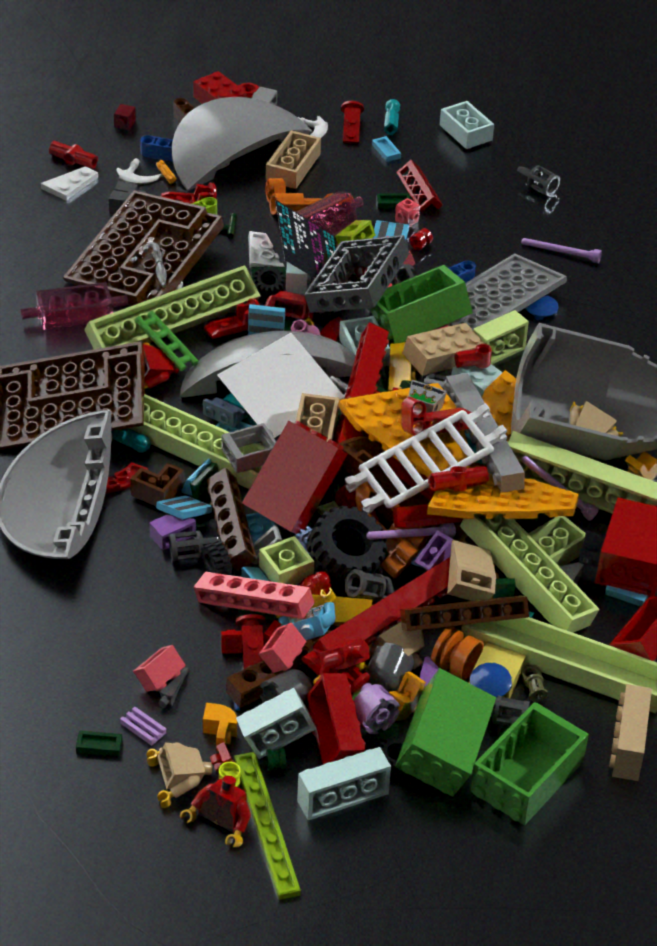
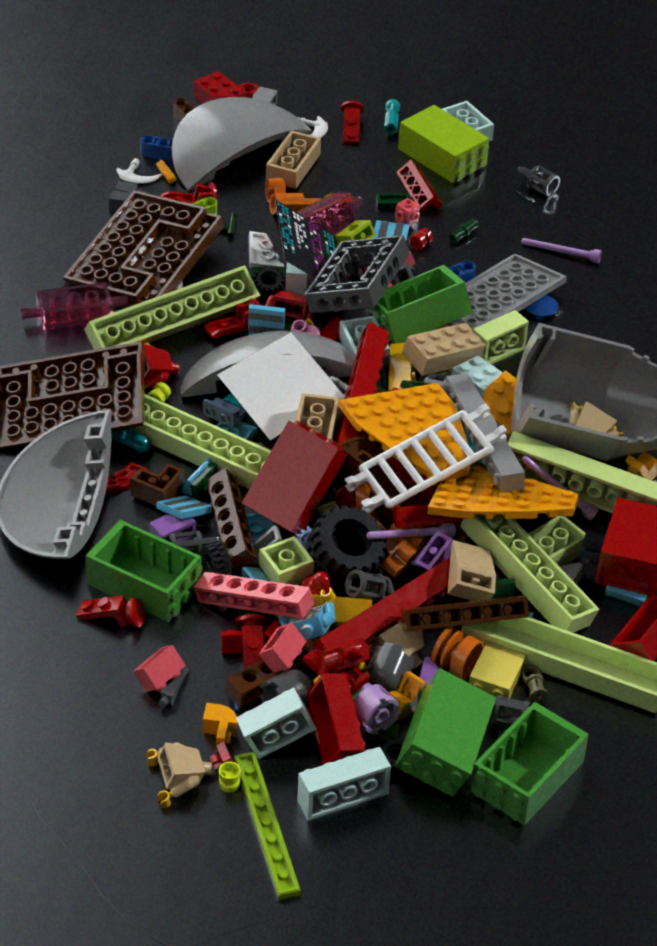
(70, 183): white wing -> none
(73, 154): red piece -> none
(99, 743): dark green tile -> none
(124, 117): dark red brick -> none
(124, 611): none -> red piece
(143, 568): none -> bright green container
(146, 723): lavender tile -> none
(157, 255): light grey piece -> none
(160, 392): none -> neon yellow wheel
(167, 349): bright green bar -> none
(223, 805): torso -> none
(232, 441): light grey window -> none
(276, 759): dark green wheel -> none
(386, 149): medium azure tile -> none
(422, 419): red beam -> none
(429, 395): light grey torso -> none
(443, 143): none -> lime container
(458, 478): red piece -> none
(463, 230): none -> dark green pin
(479, 357): red piece -> none
(491, 679): blue dish -> none
(630, 732): tan brick -> none

